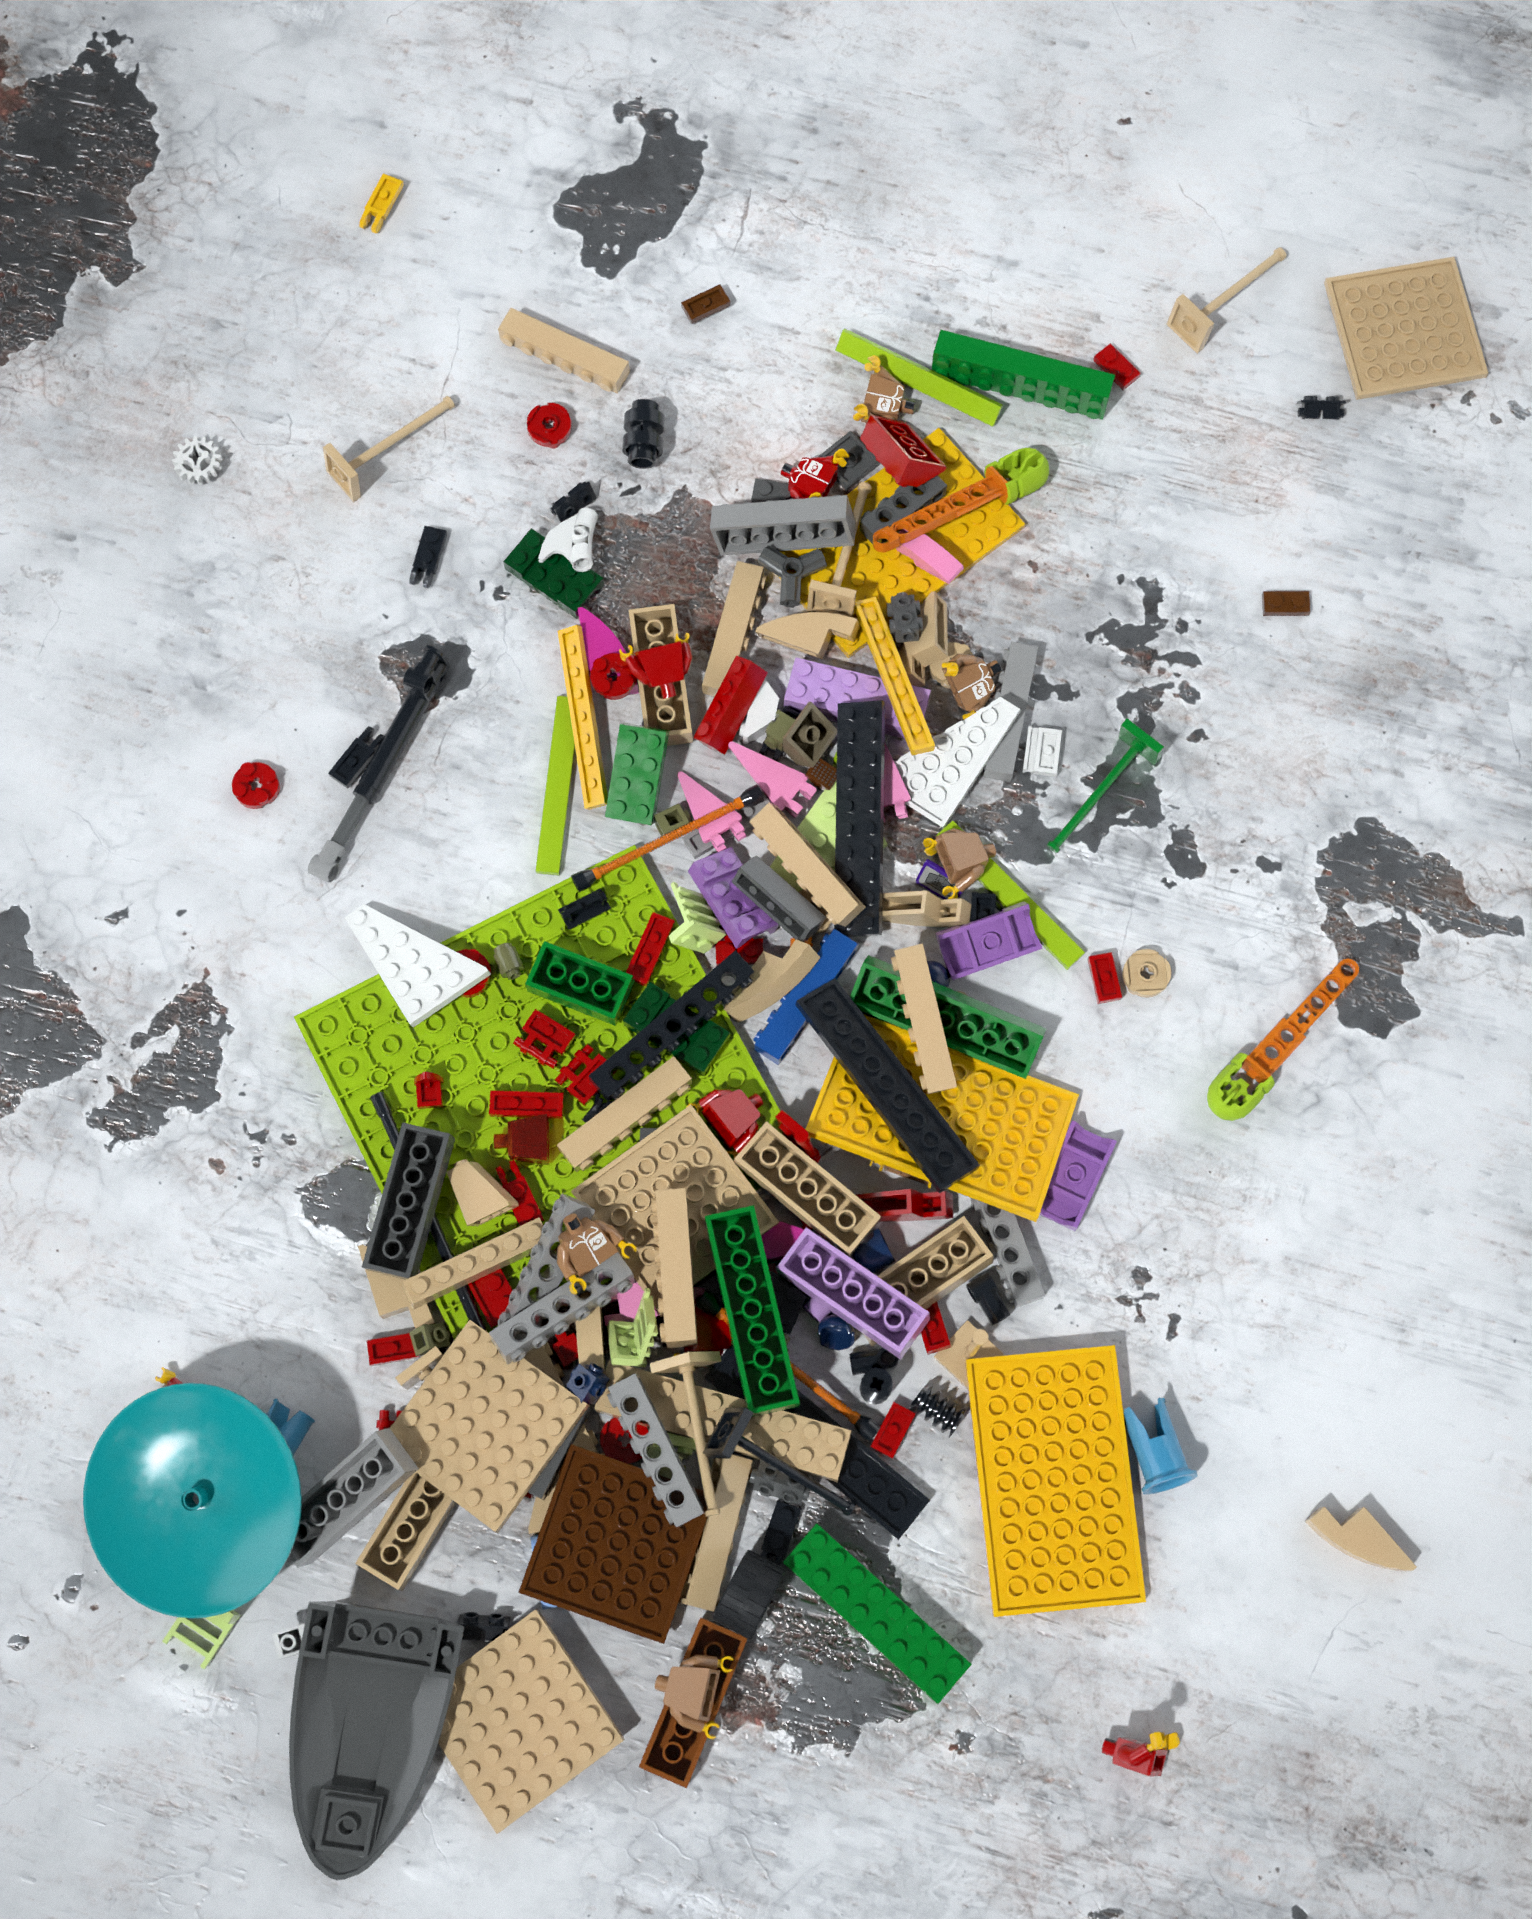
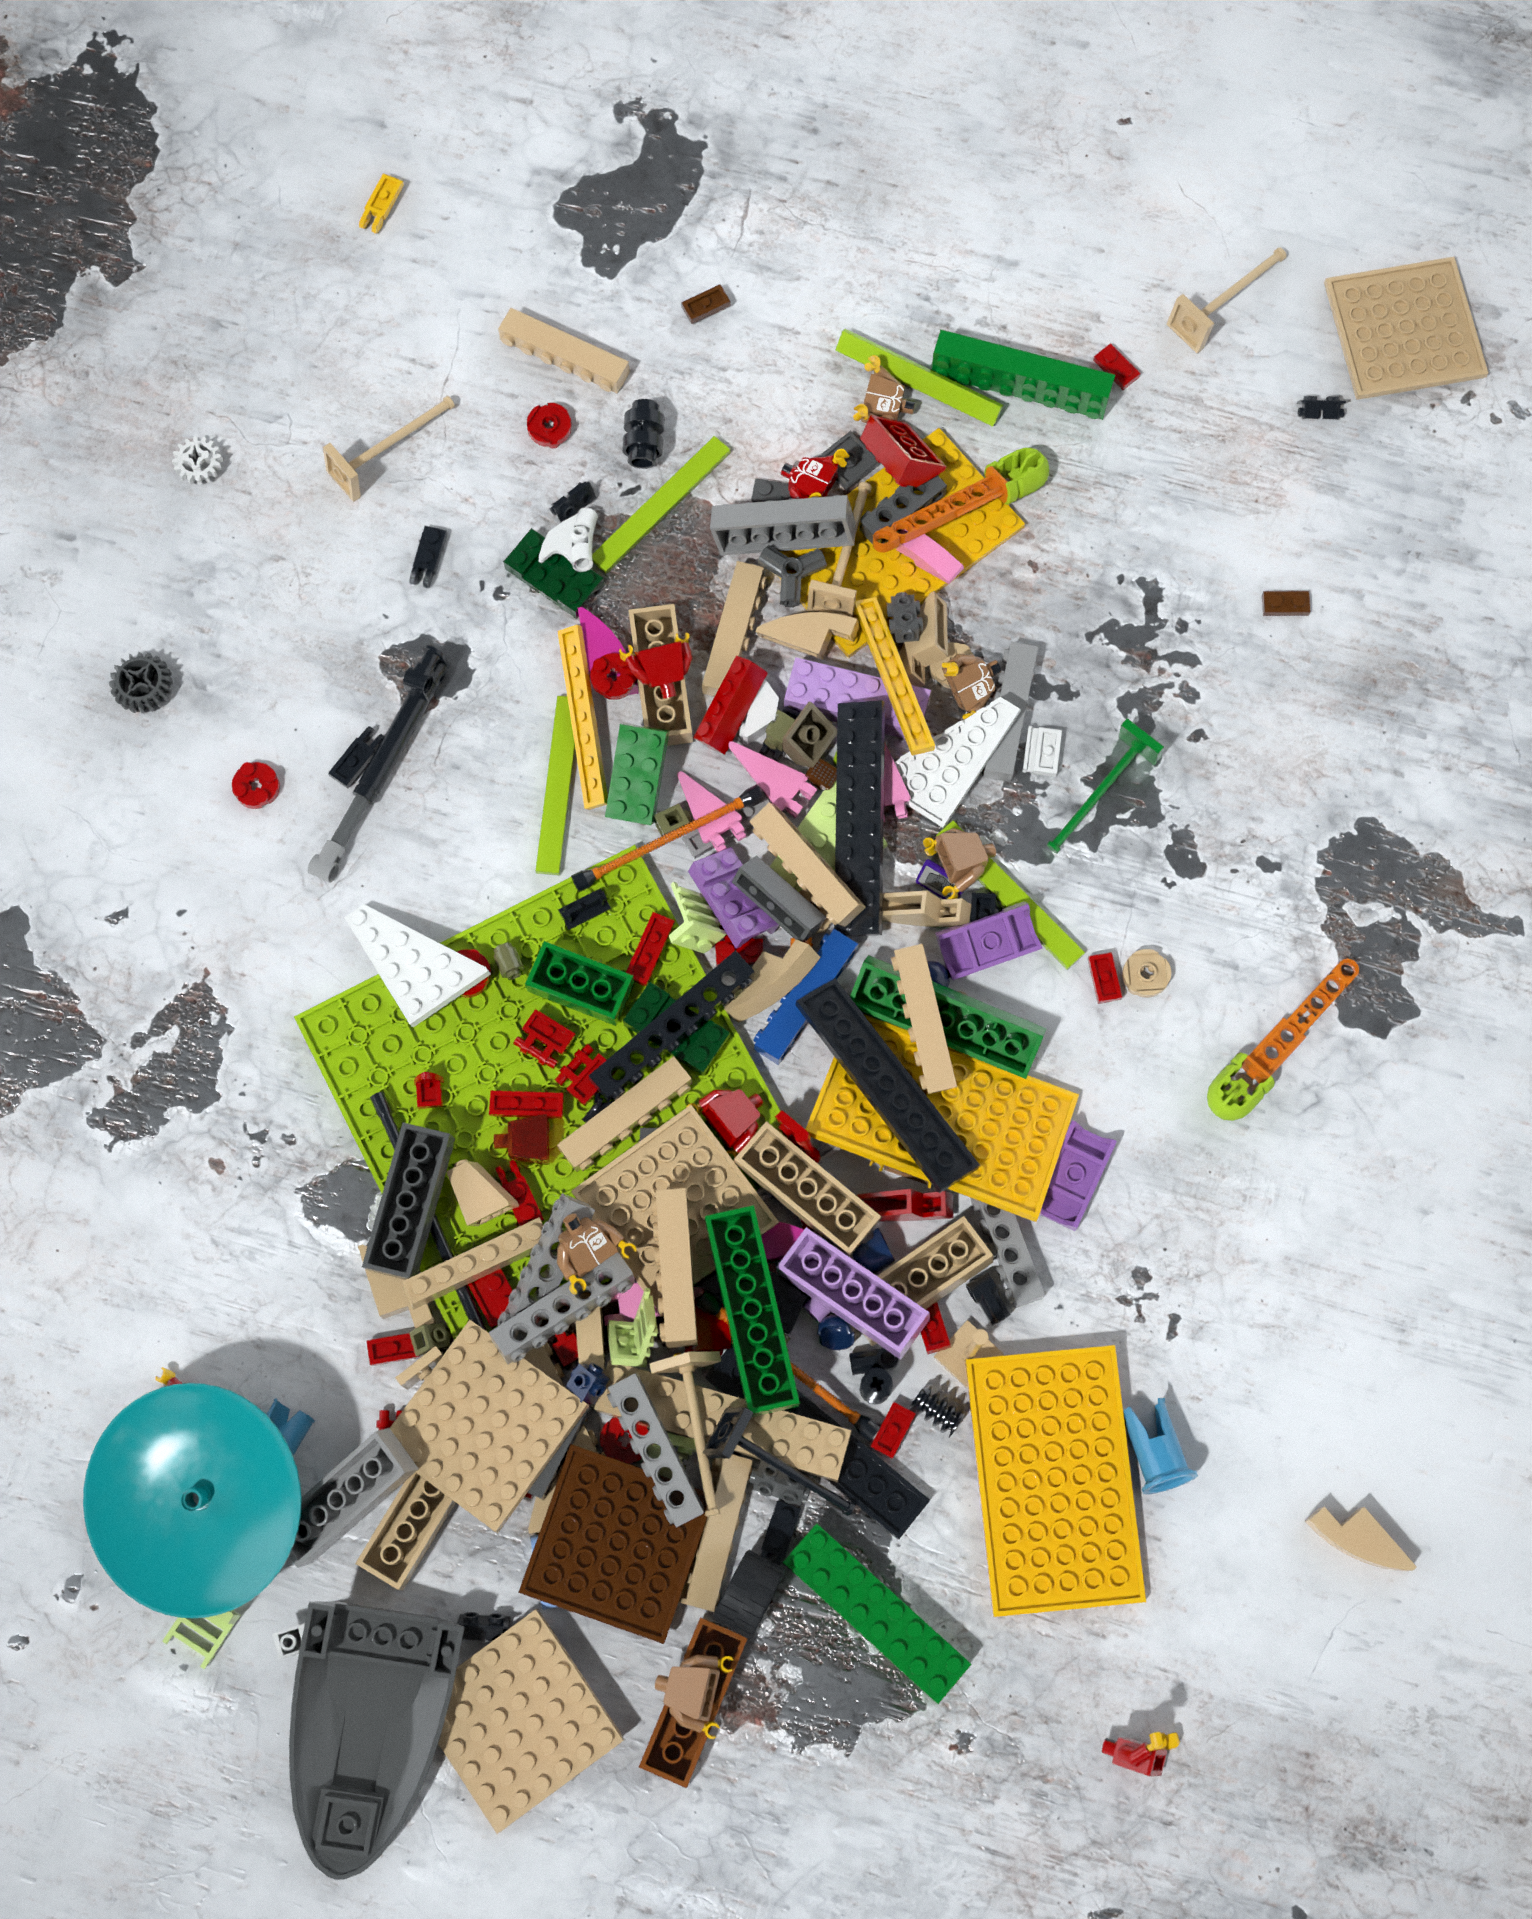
(147, 668): none -> dark grey gear
(660, 504): none -> lime tile

